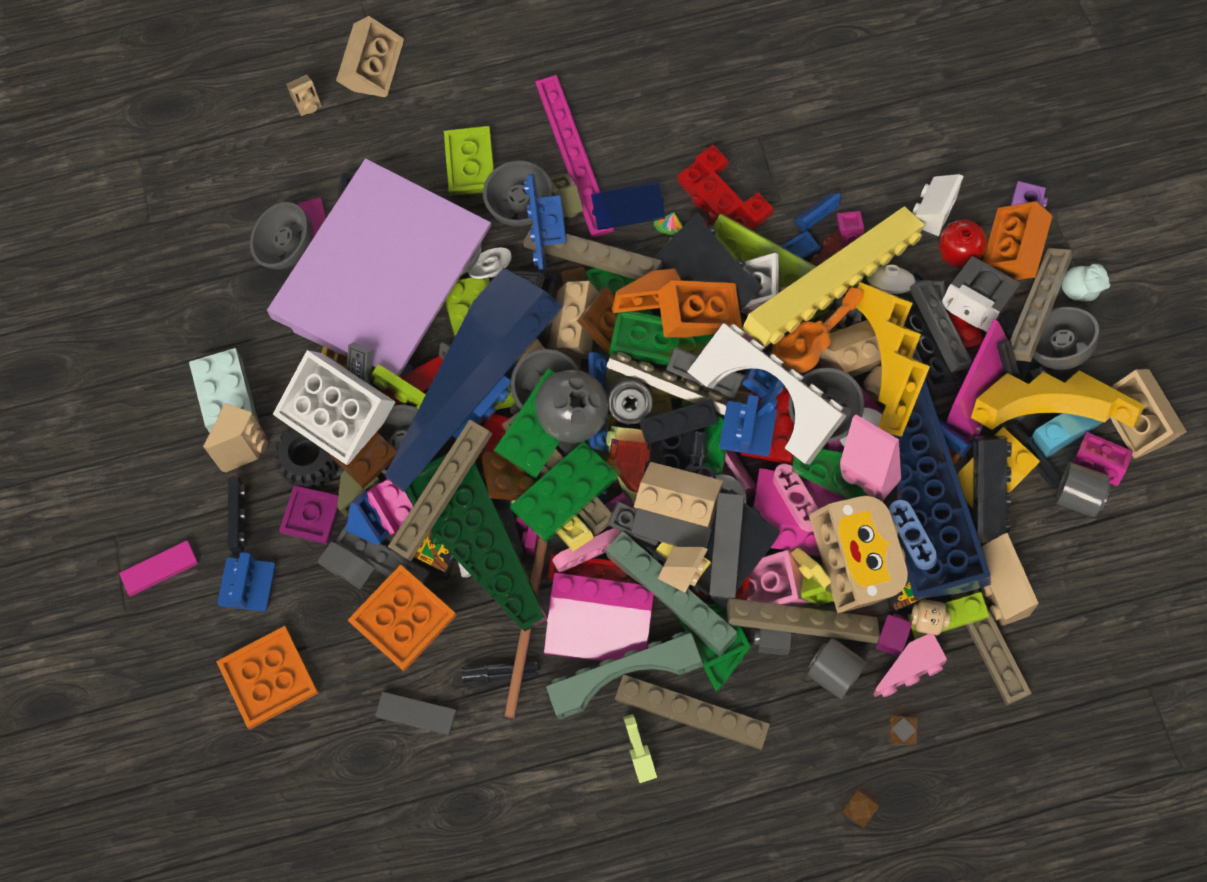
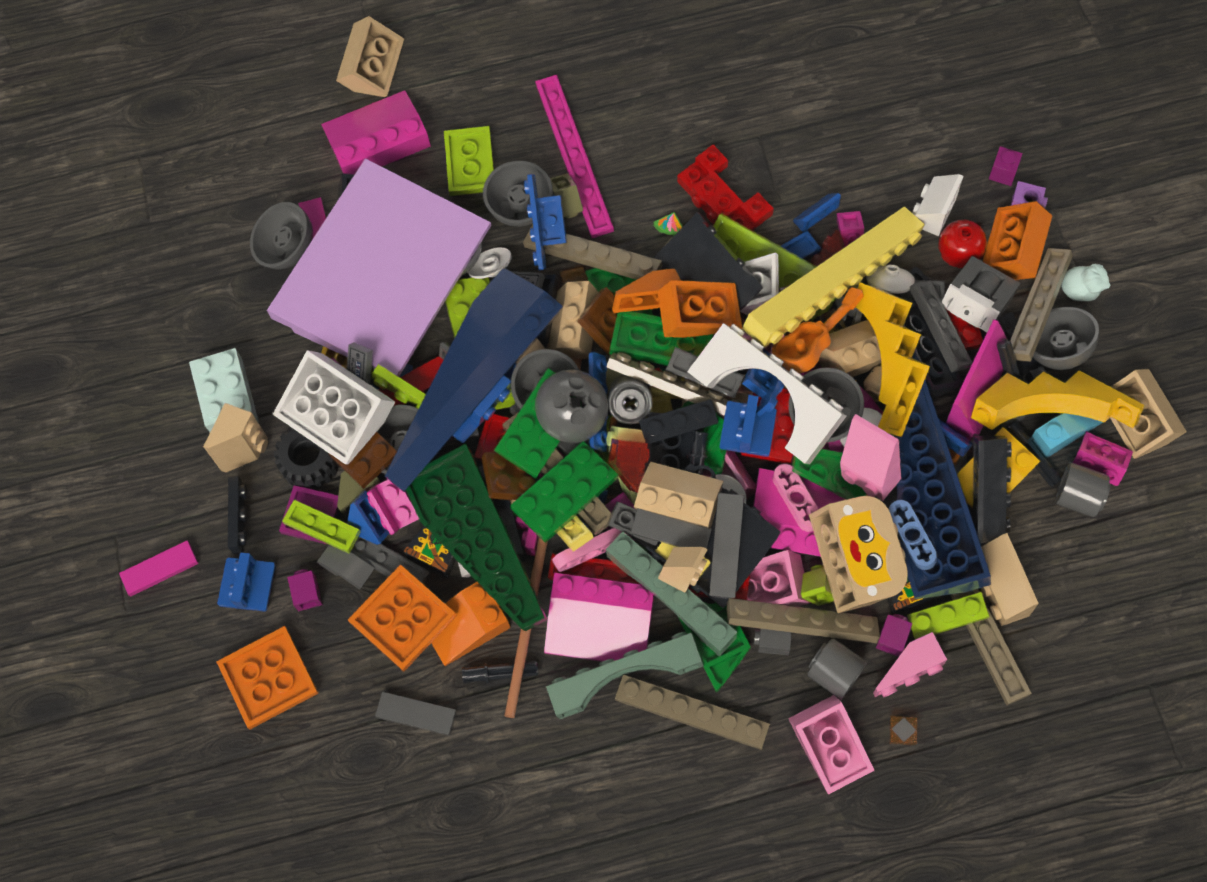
(304, 95): tan slope -> none
(304, 590): none -> magenta brick
(321, 526): none -> lime plate
(377, 132): none -> dark pink slope
(440, 490): dark tan plate -> none
(475, 624): none -> orange slope
(628, 206): clear blue piece -> none
(640, 754): yellowish green piece -> none
(810, 568): light yellow plate -> none
(831, 744): none -> bright pink slope
(860, 809): clear orange tile -> none
(930, 617): tan head -> none
(1005, 166): none -> magenta brick

